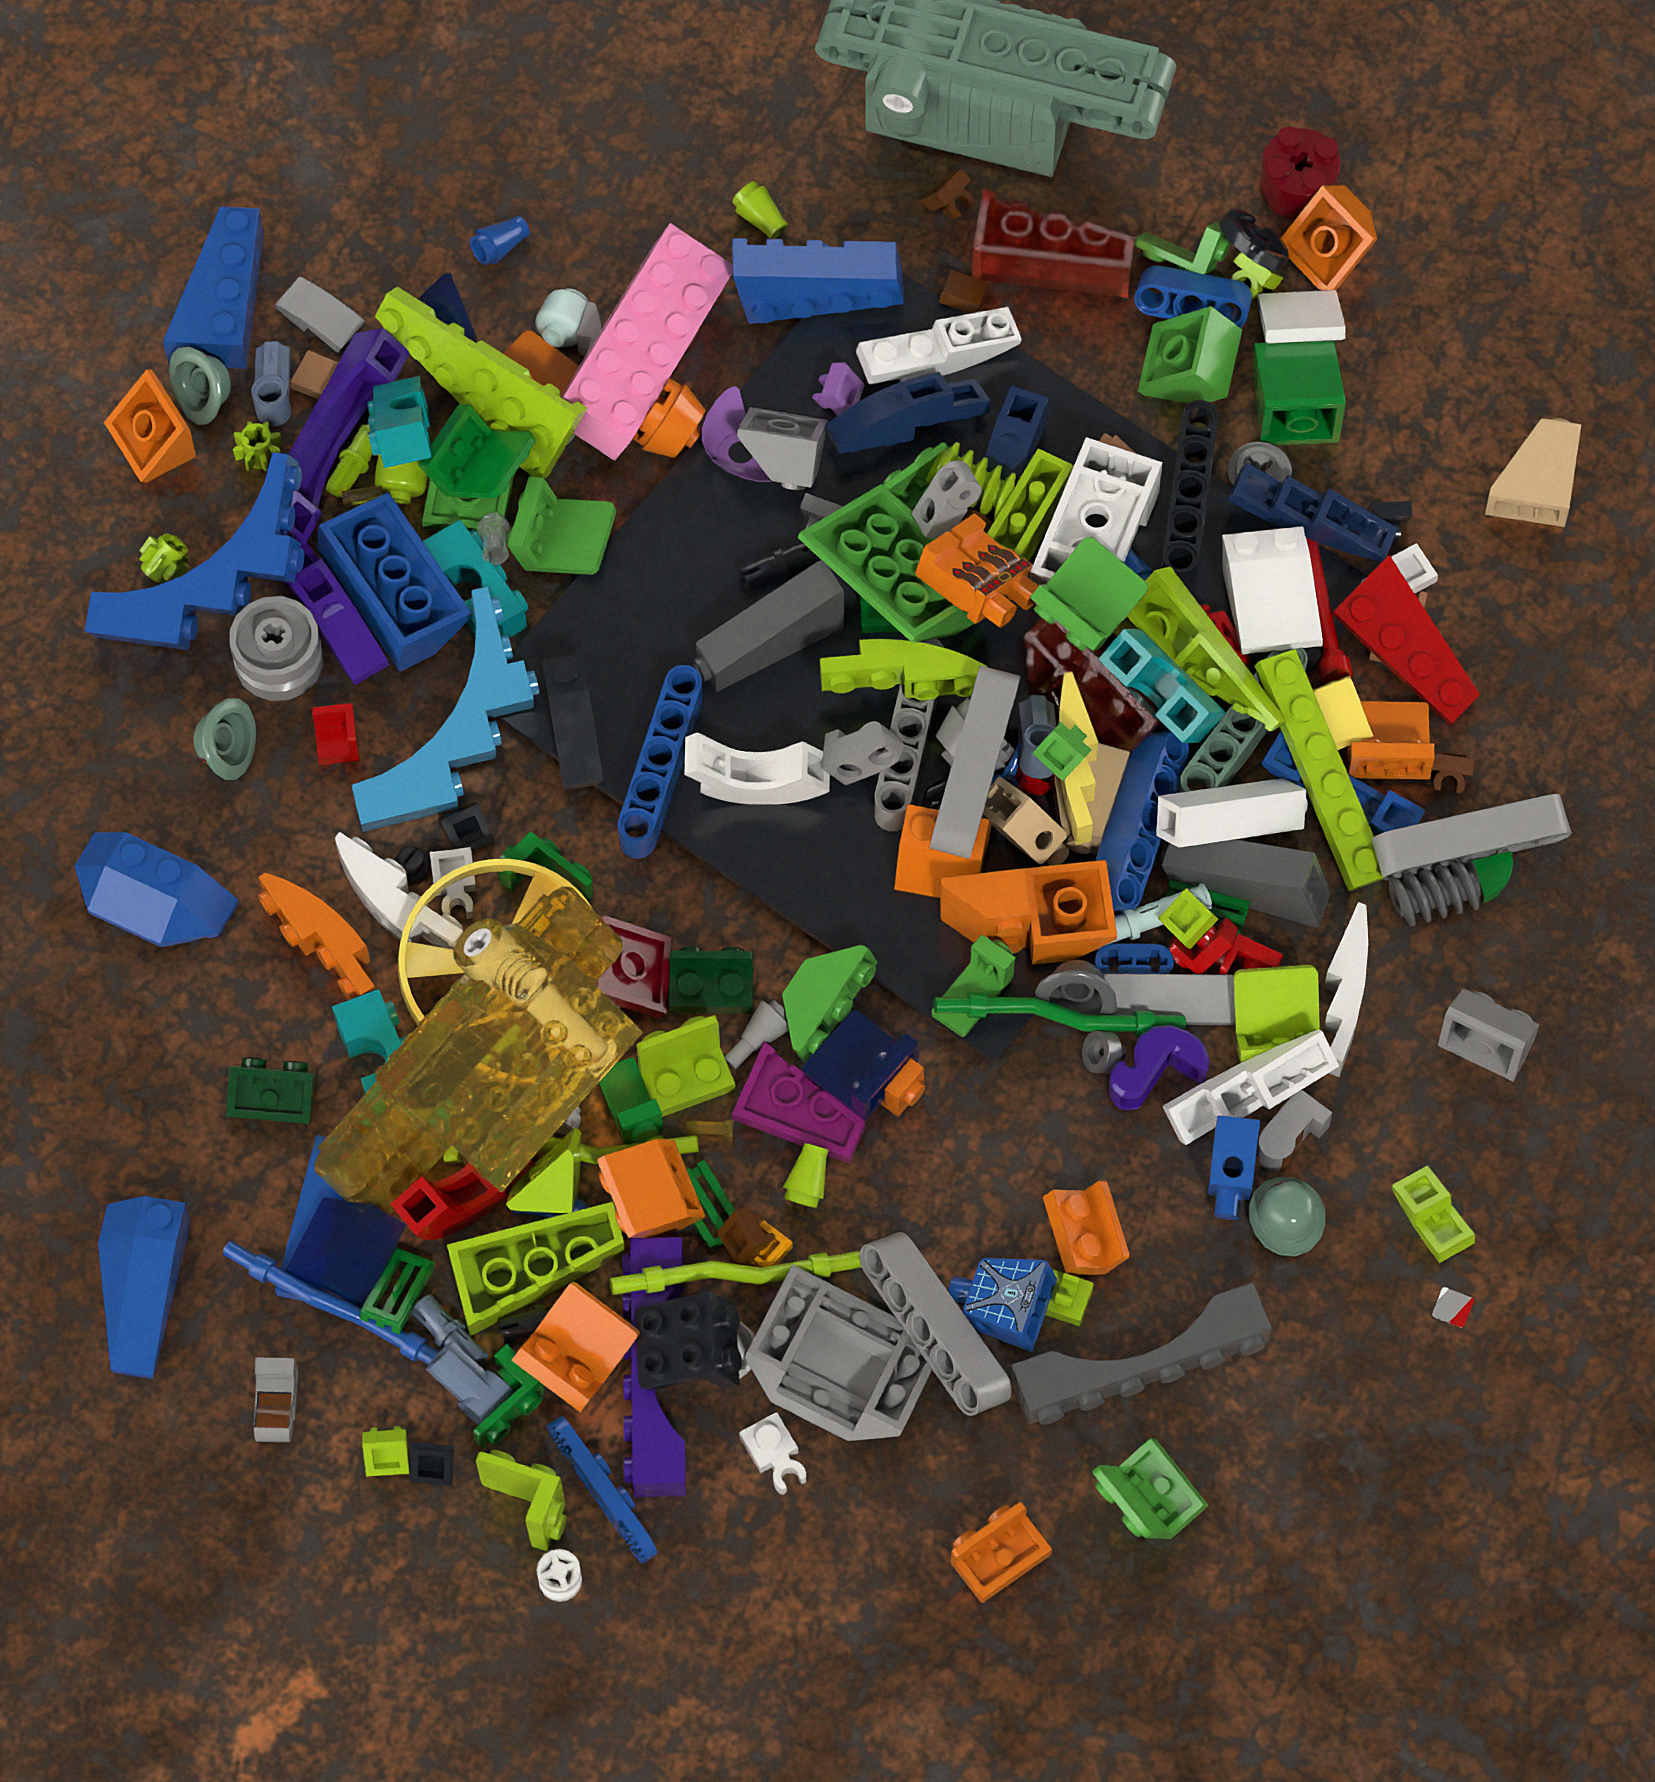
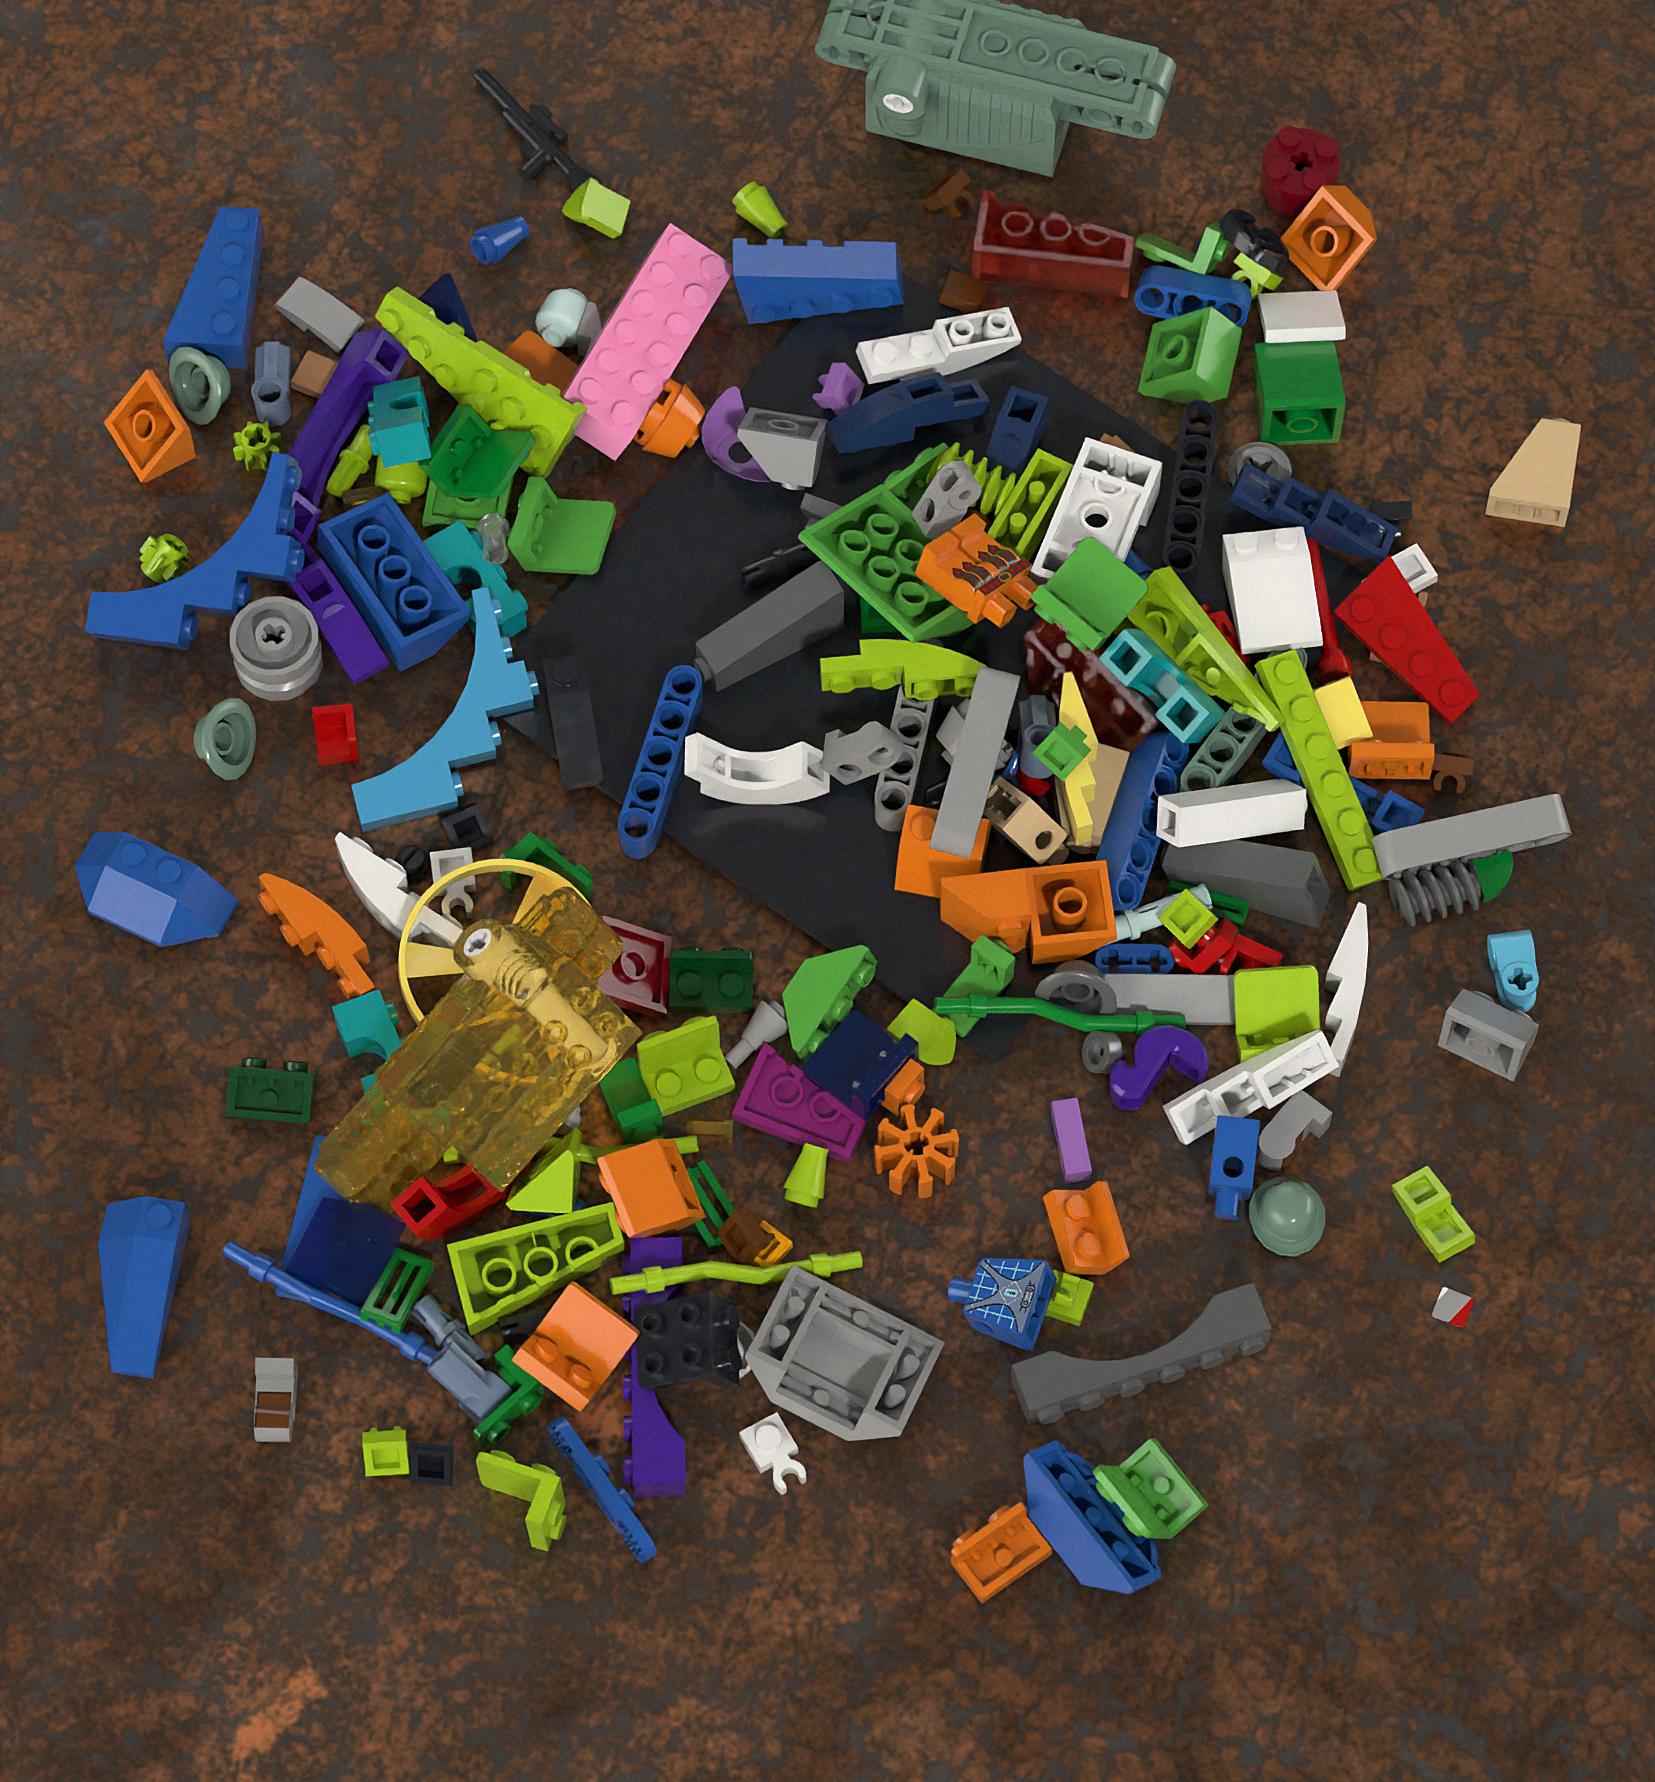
(535, 130): none -> black piece
(557, 1565): white wheel -> none
(598, 208): none -> lime tile
(933, 1033): none -> lime tile
(934, 1147): none -> orange gear
(935, 1323): light grey beam -> none
(1071, 1140): none -> medium lavender piece
(1085, 1525): none -> blue wedge
(1514, 965): none -> medium azure piece

